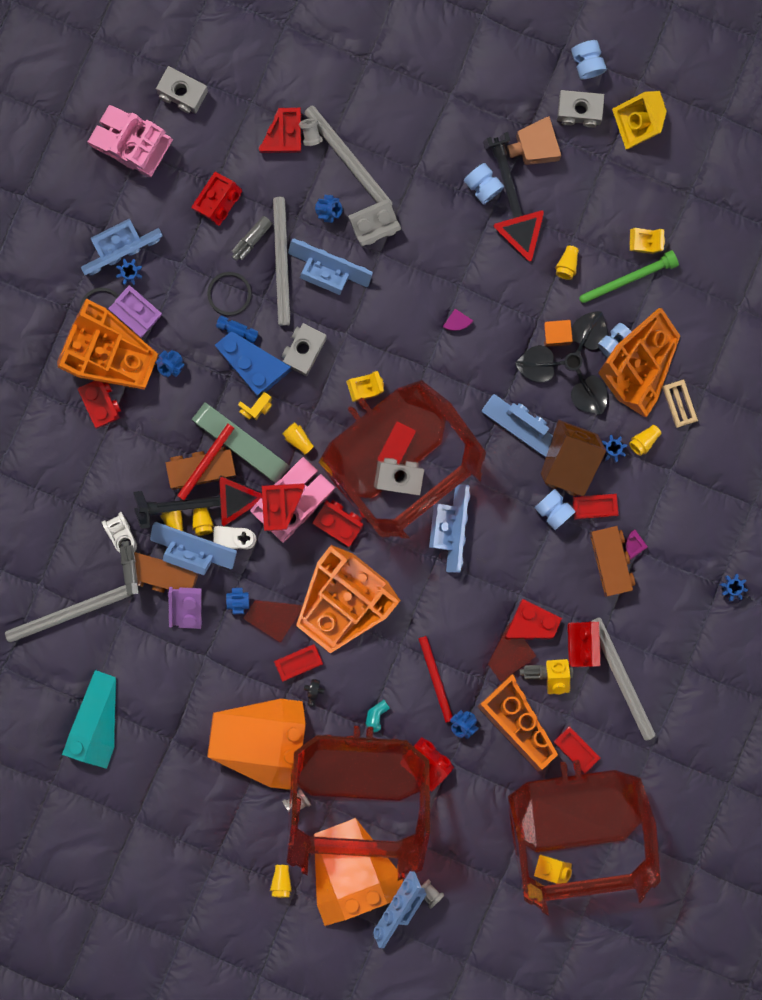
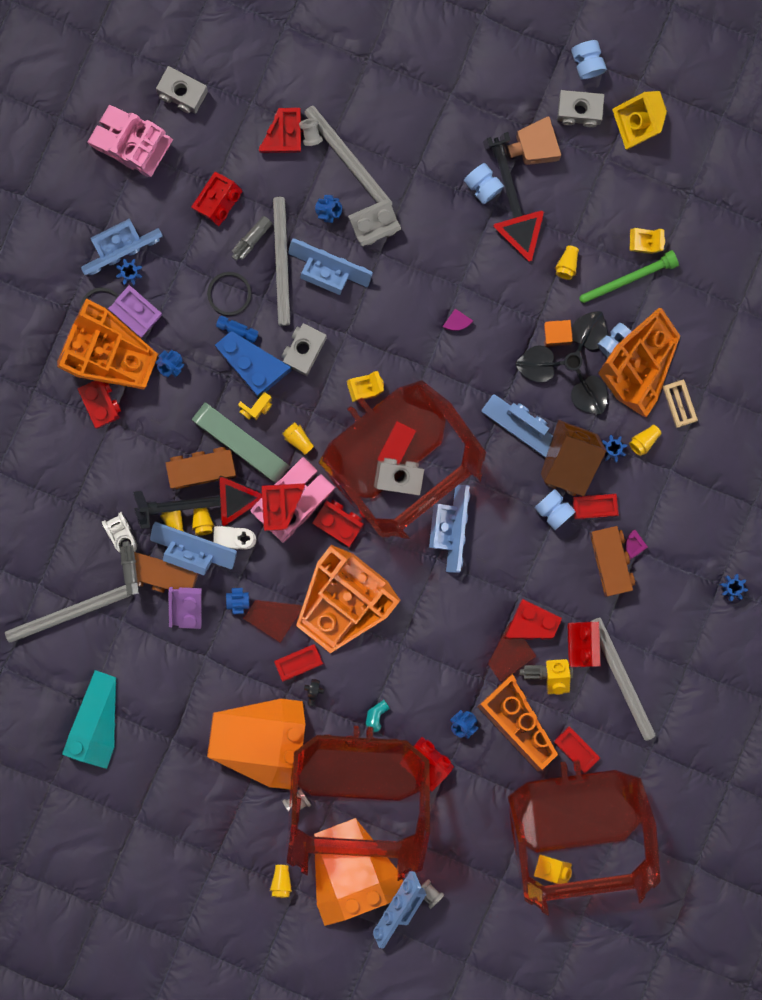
(205, 461): red bar -> none
(435, 678): red bar -> none

